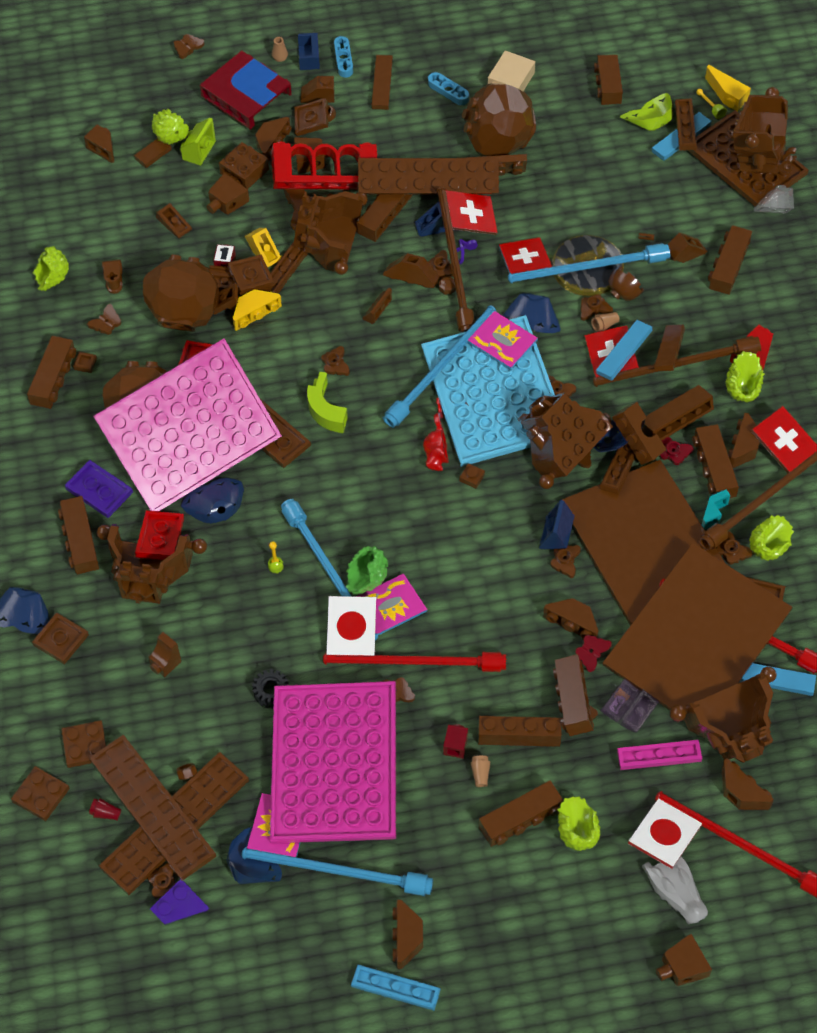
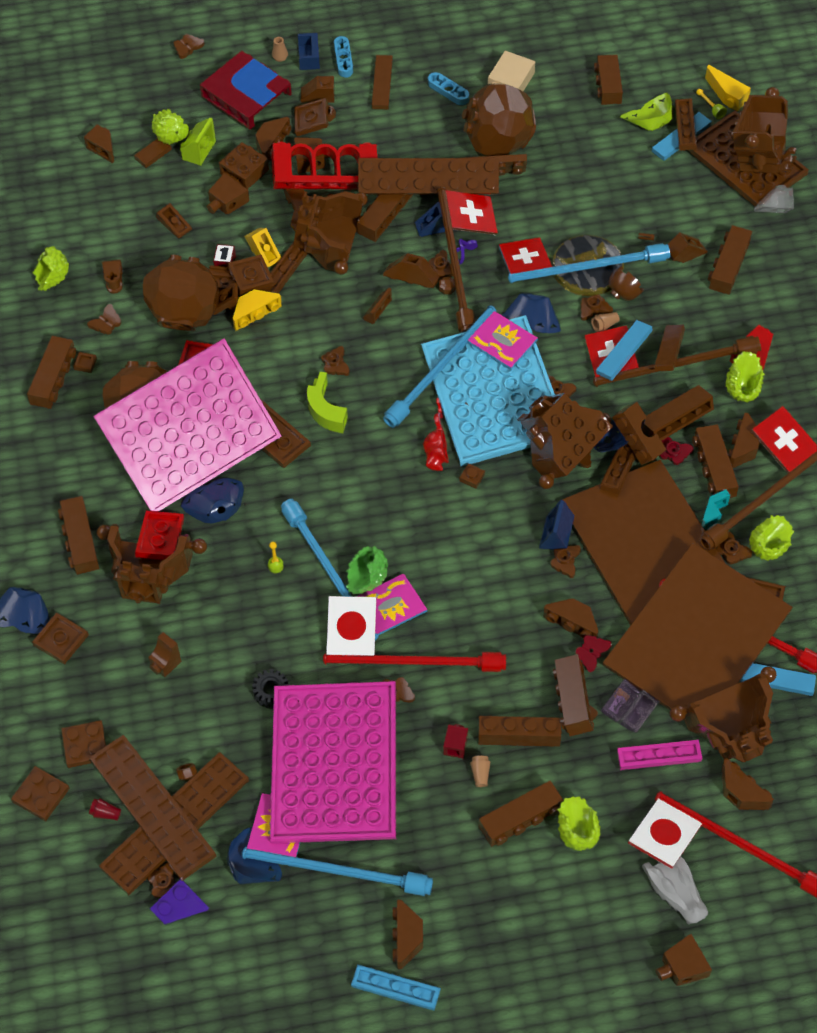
(99, 488): dark purple plate -> none

